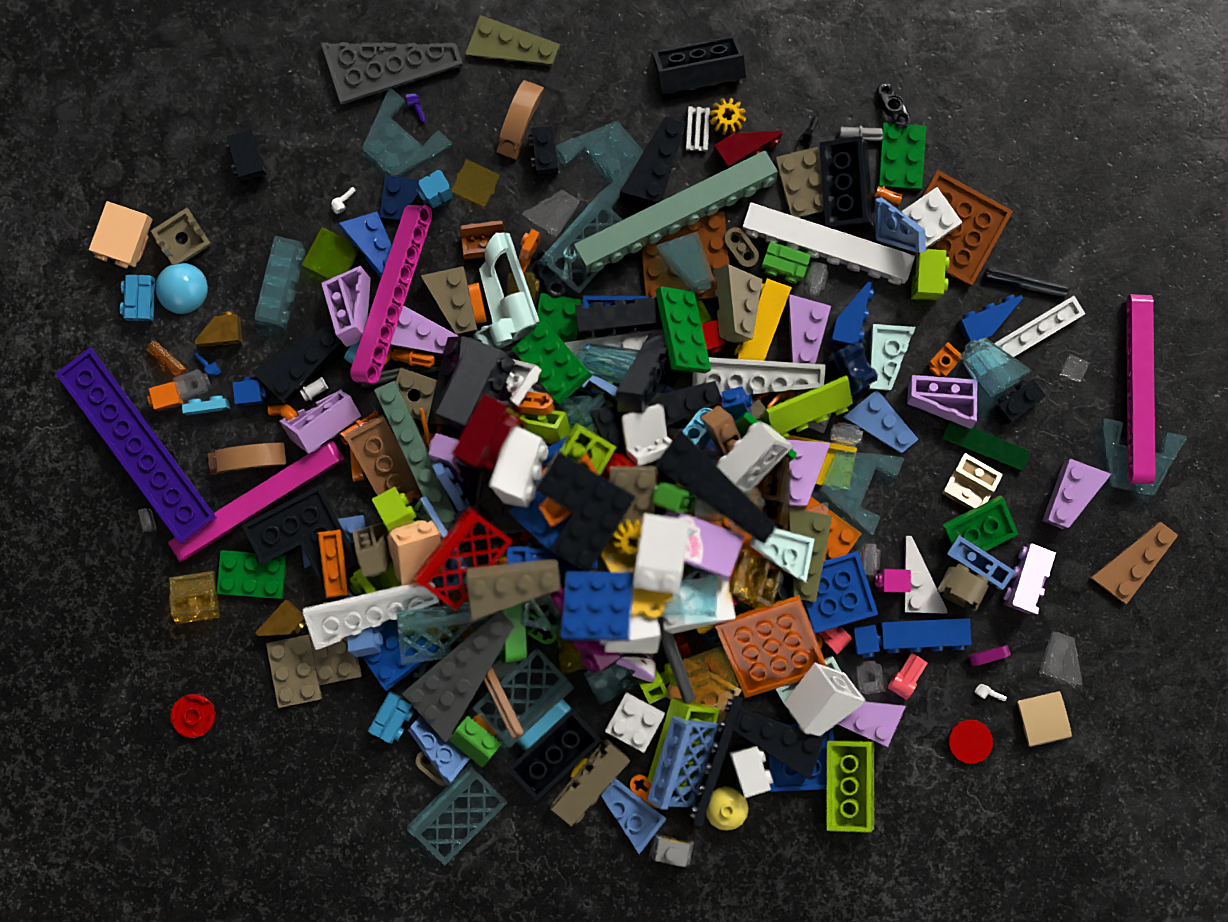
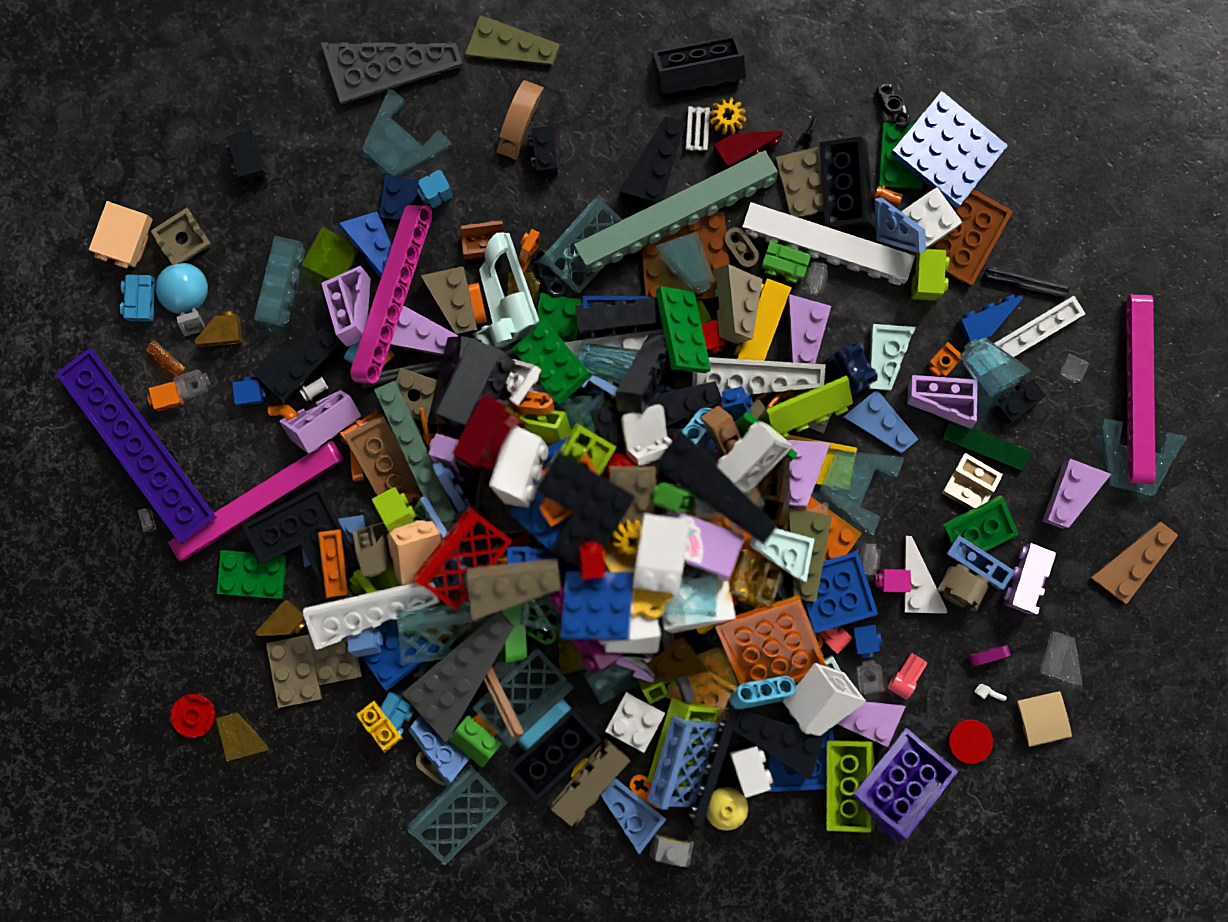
(190, 323): none -> light grey tile
(193, 597): clear yellow brick -> none
(195, 406): medium azure plate -> none
(211, 369): blue hand -> none
(238, 737): none -> clear yellow wing
(246, 457): medium nougat arch -> none
(337, 203): white hand -> none
(379, 726): none -> yellow slope
(413, 100): dark purple hand -> none
(413, 357): orange axle -> none
(475, 183): clear yellow piece -> none
(553, 213): clear wing -> none
(591, 560): none -> red brick
(612, 150): clear light blue wing -> none
(676, 662): none -> dark brown wing
(754, 696): none -> medium azure beam
(846, 434): clear brick -> none
(849, 323): blue slope -> none
(868, 134): light grey axle -> none
(904, 785): none -> dark purple slope
(925, 634): blue brick -> none
(949, 149): none -> plate

